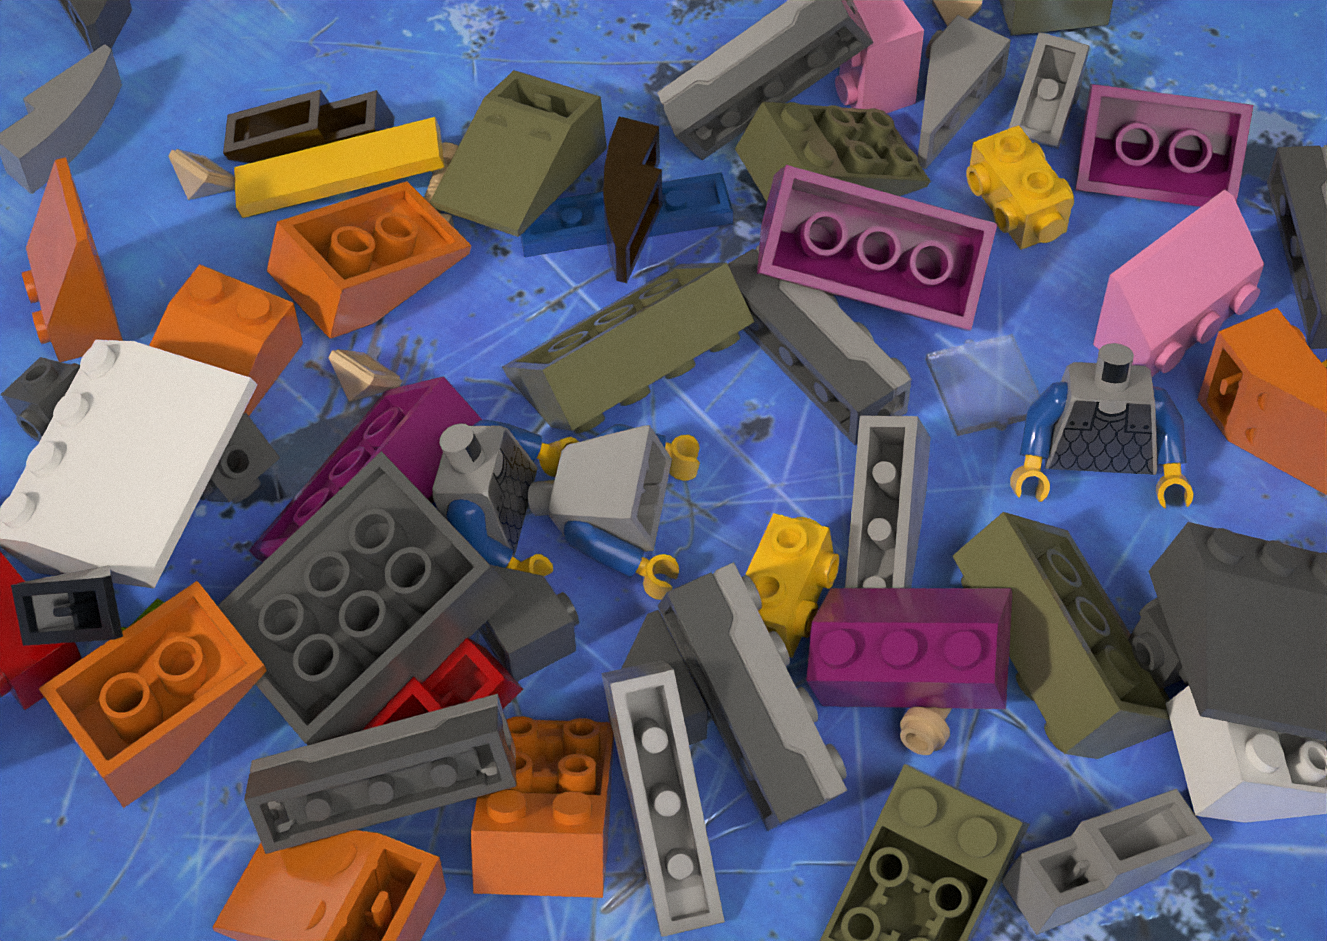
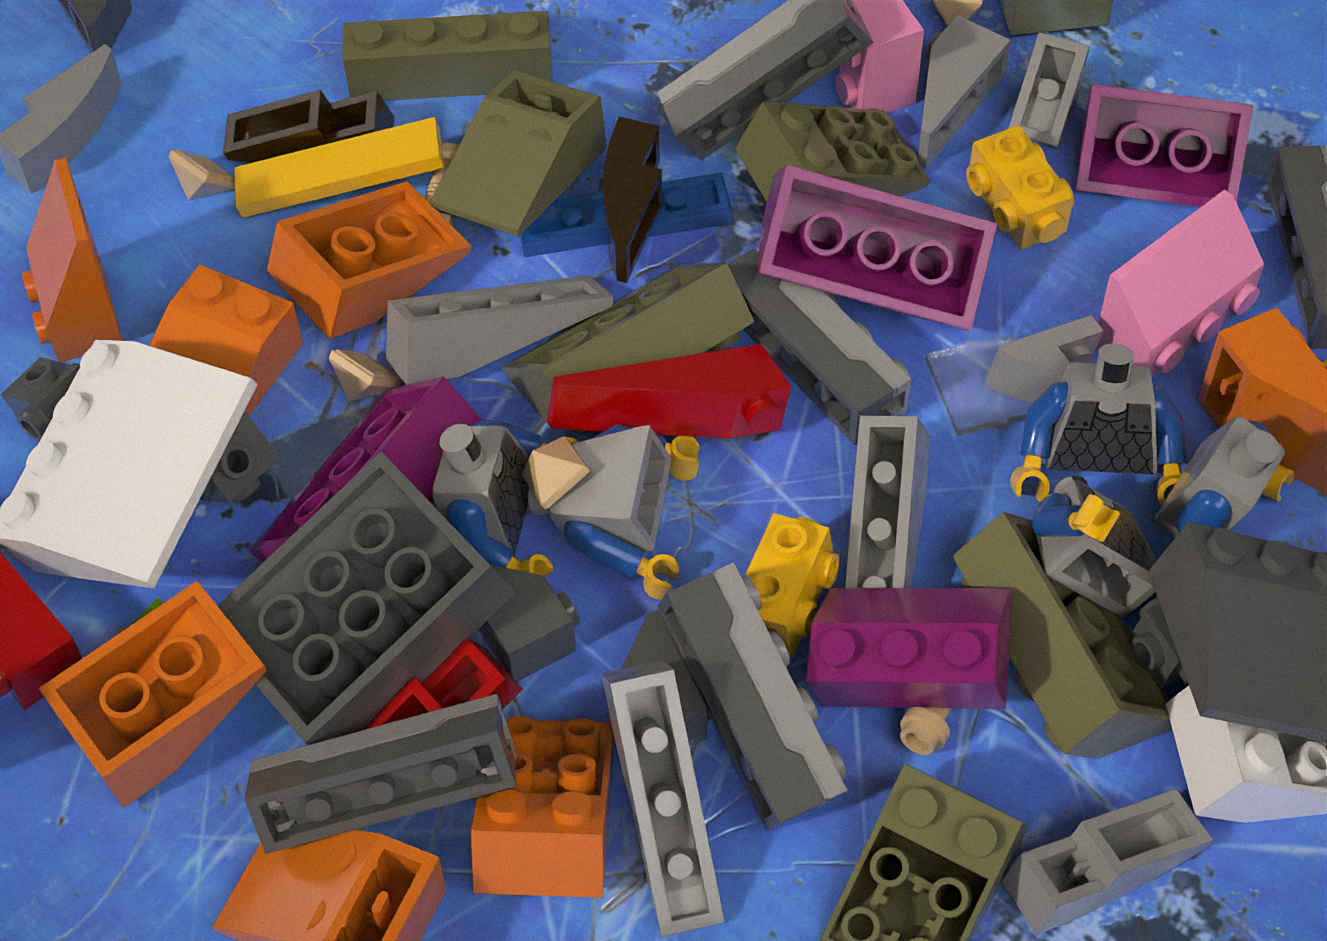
(68, 608): black slope -> none
(444, 54): none -> olive slope
(475, 327): none -> light grey slope
(554, 471): none -> tan slope
(690, 395): none -> red slope
(1036, 361): none -> light grey slope
(1094, 546): none -> torso
(1226, 478): none -> light grey torso

